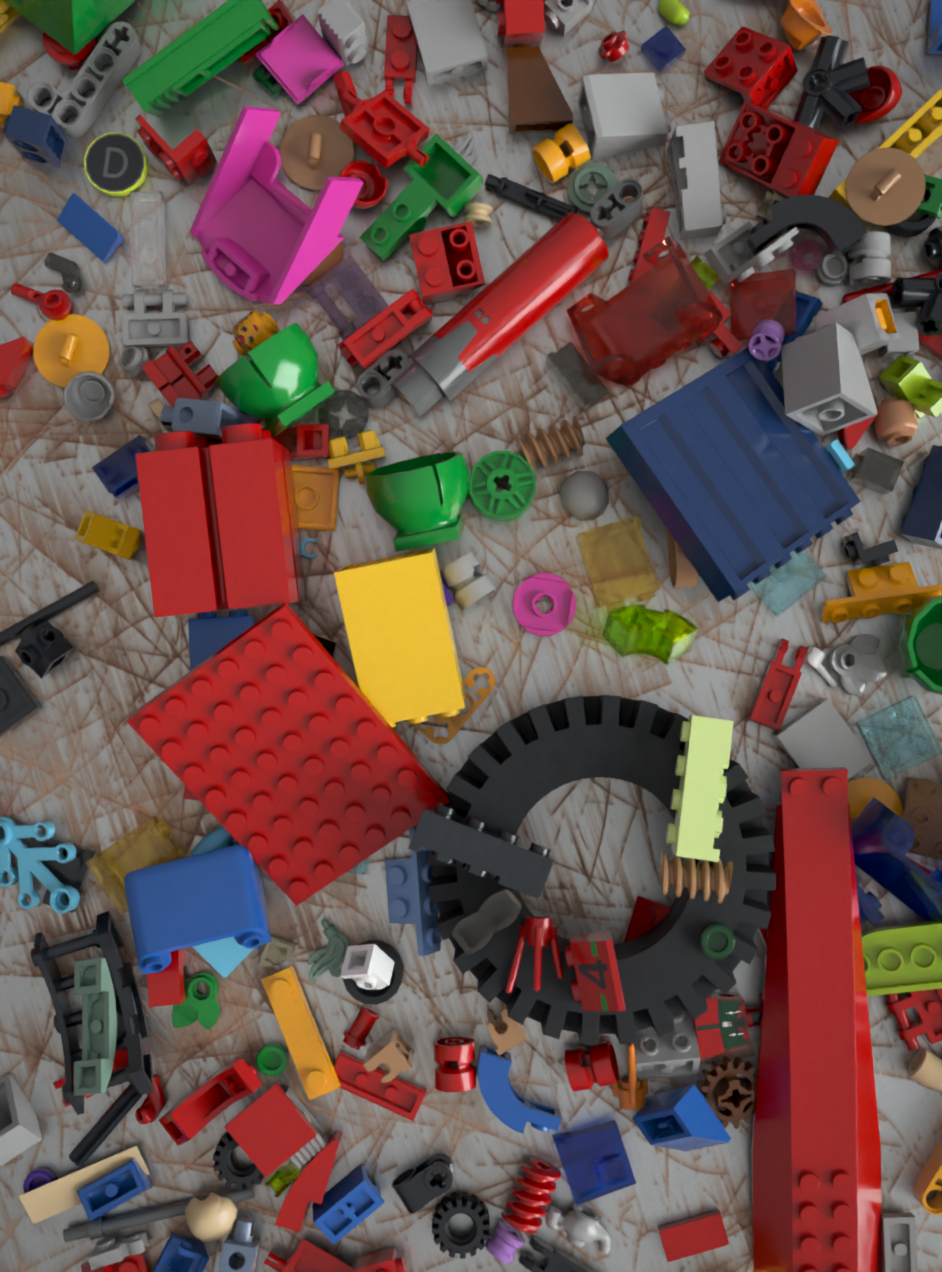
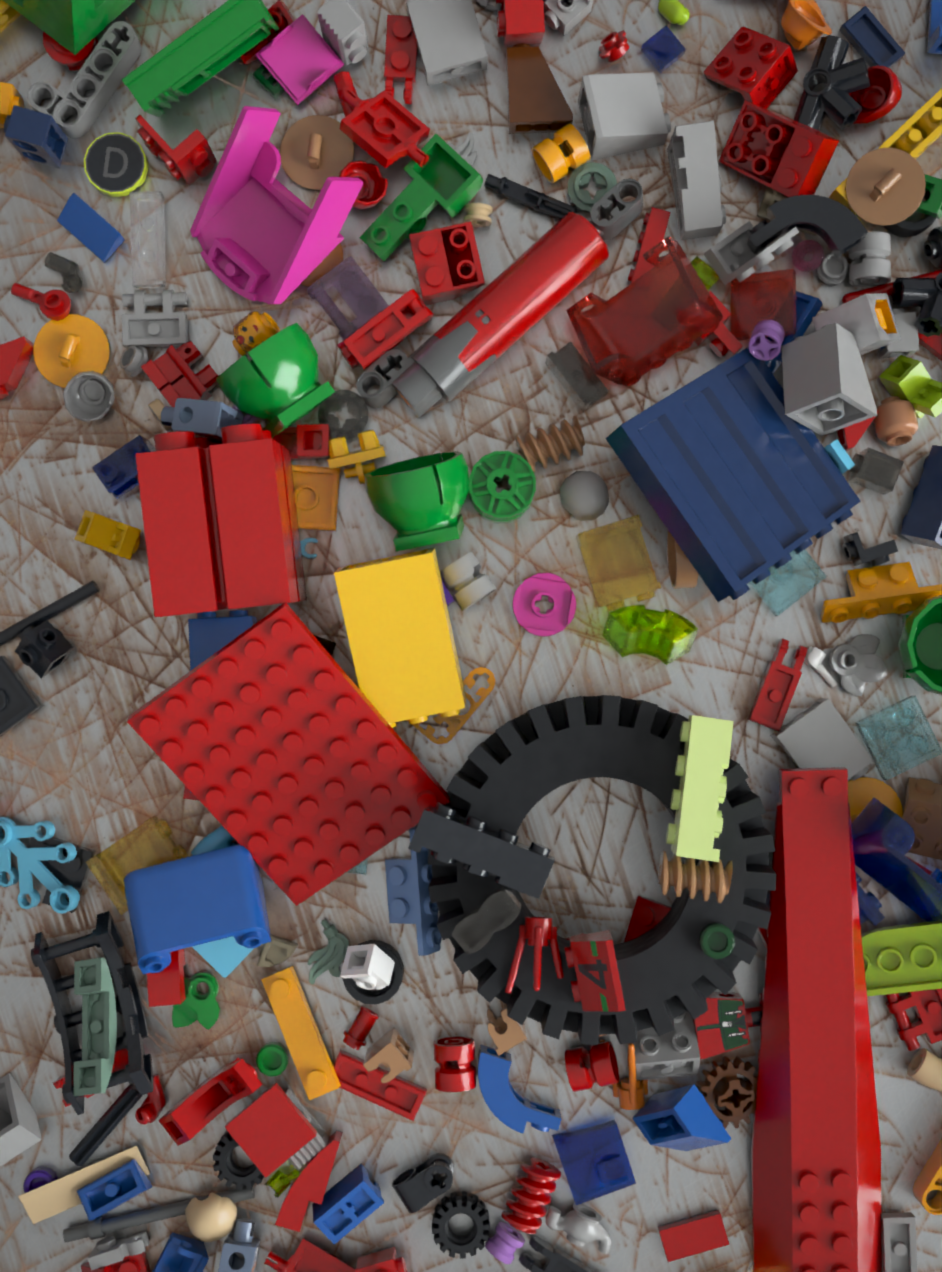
(871, 39): none -> dark blue tile

